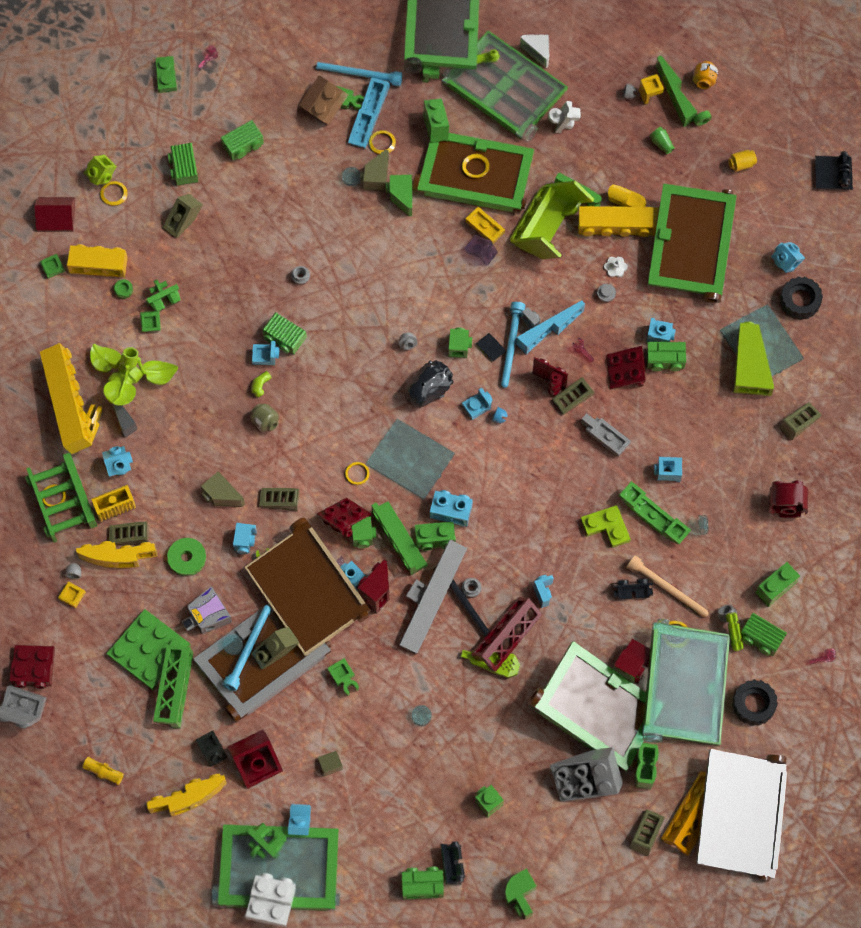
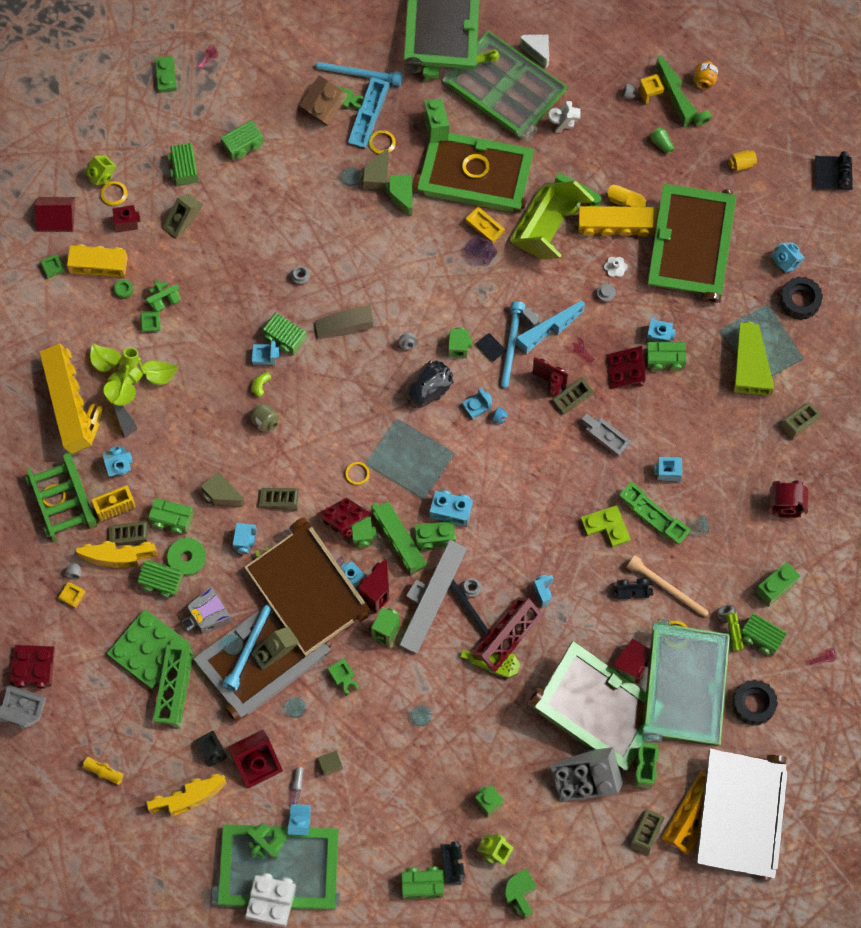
(126, 218): none -> dark red brick
(160, 577): none -> bright green brick
(170, 516): none -> bright green brick
(295, 707): none -> clear light blue tile
(297, 785): none -> light grey piece
(344, 322): none -> dark tan slope
(386, 626): none -> bright green brick
(495, 849): none -> lime brick

